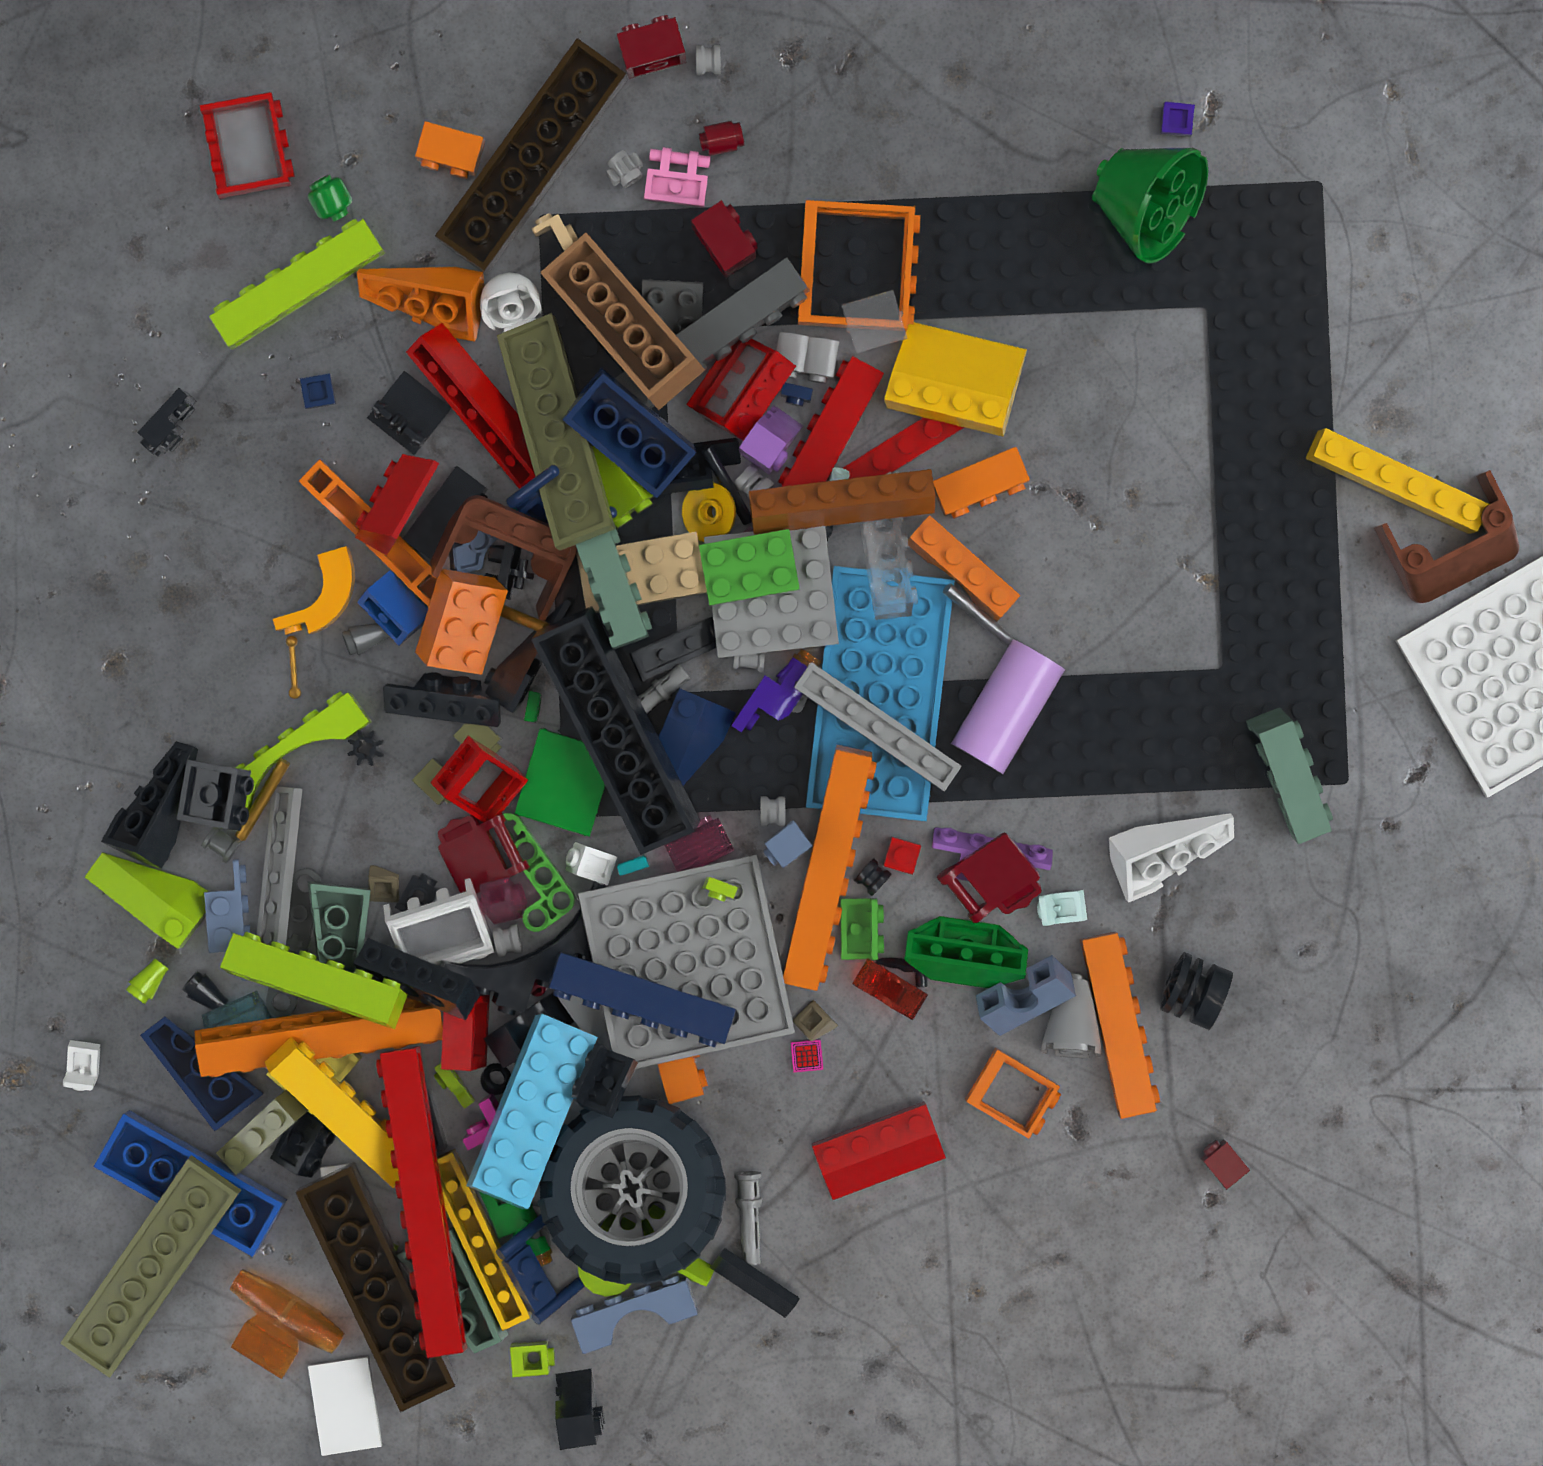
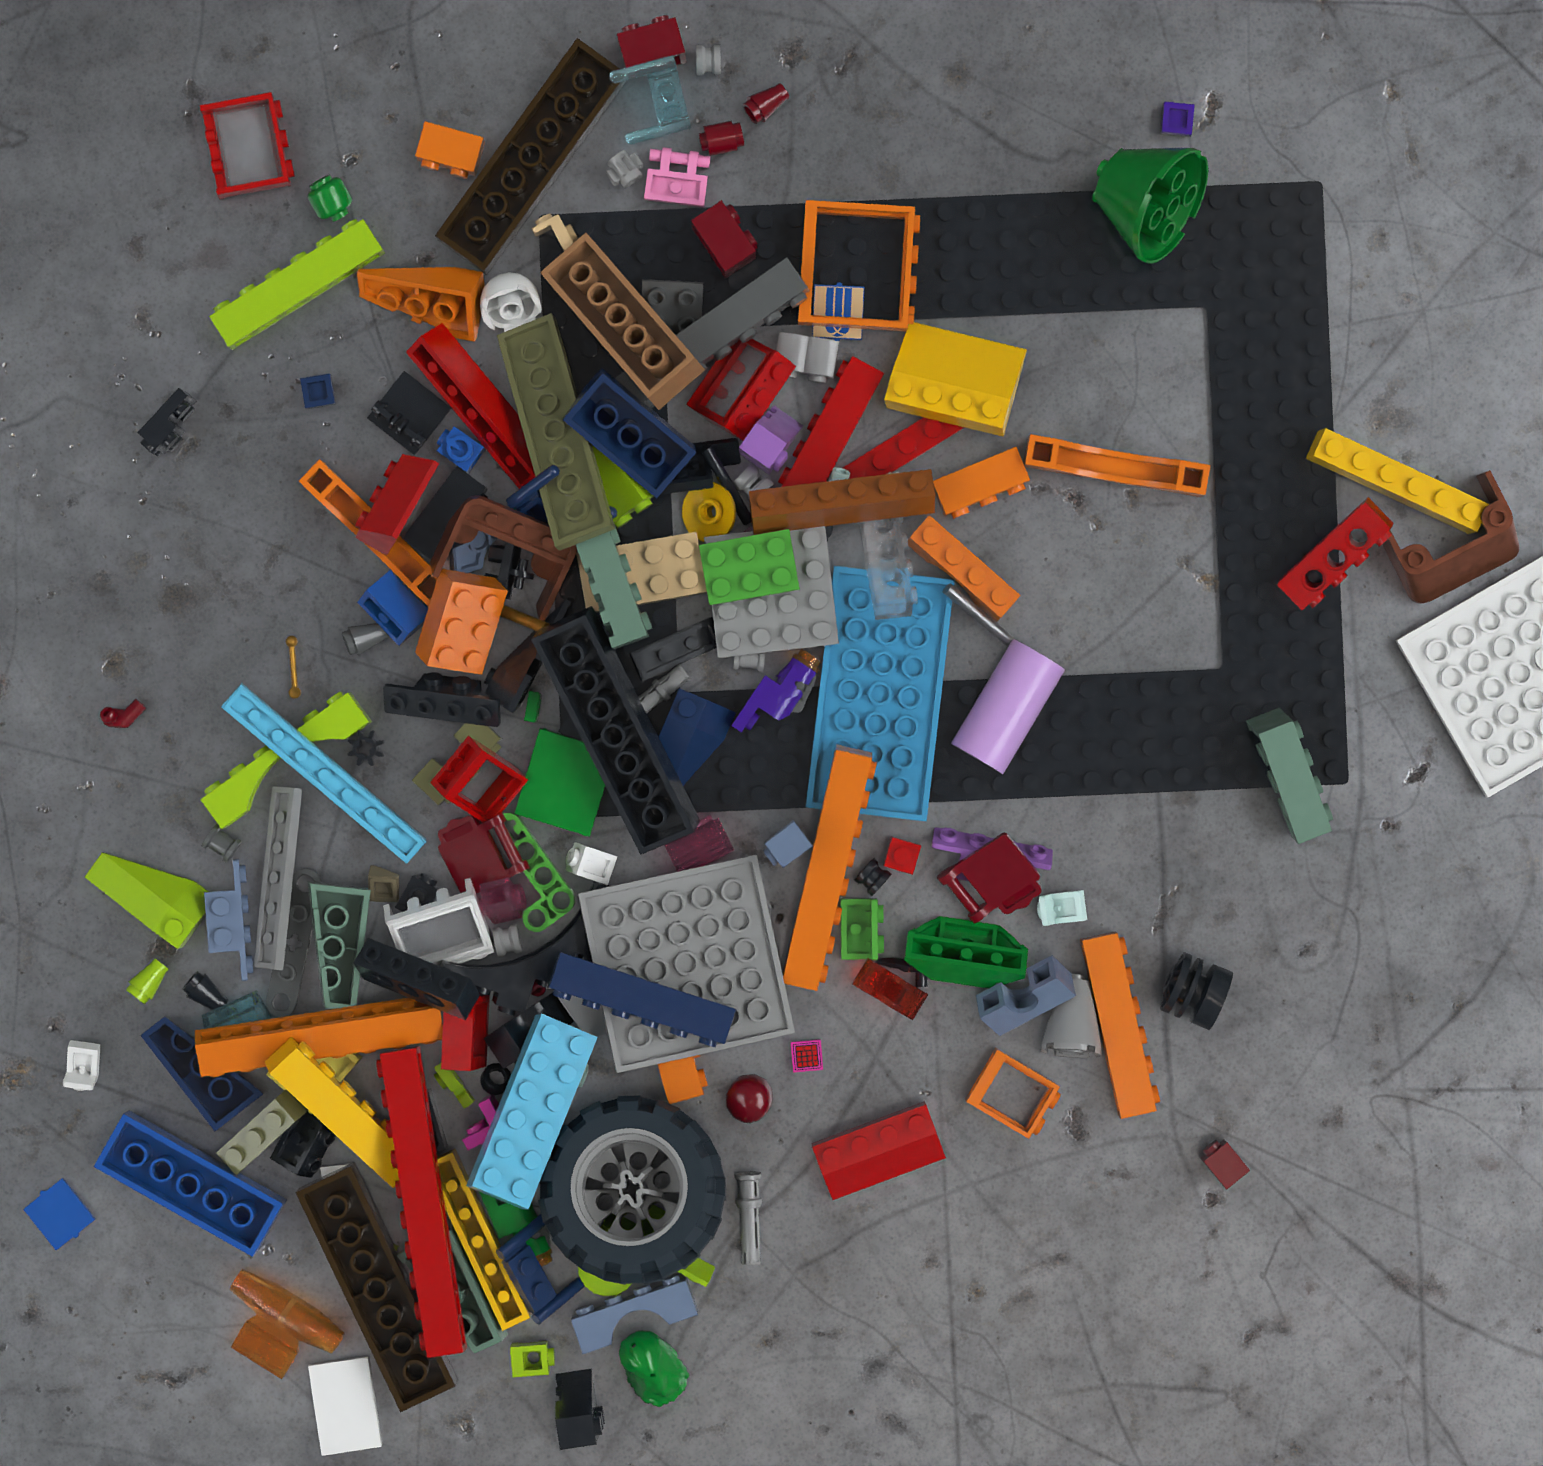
(59, 1214): none -> blue piece
(122, 717): none -> dark red arm
(150, 823): black wedge -> none
(150, 1266): olive plate -> none
(215, 795): black plate -> none
(263, 798): pearl gold bar -> none
(313, 980): lime brick -> none
(323, 773): none -> medium azure tile
(335, 596): light orange arch -> none
(459, 449): none -> blue brick
(603, 1080): black bracket -> none
(633, 865): teal tile -> none
(653, 1368): none -> green piece
(666, 96): none -> clear light blue plate
(719, 890): lime plate -> none
(749, 1098): none -> dark red hair
(754, 1282): black tile -> none
(765, 103): none -> dark red cone
(772, 811): light grey wheel -> none
(796, 394): dark blue plate -> none
(814, 1021): dark tan slope -> none
(838, 302): none -> piece
(874, 321): clear piece -> none
(877, 726): light grey plate -> none
(1116, 466): none -> orange arch
(1156, 851): white wedge -> none
(1365, 517): none -> red brick

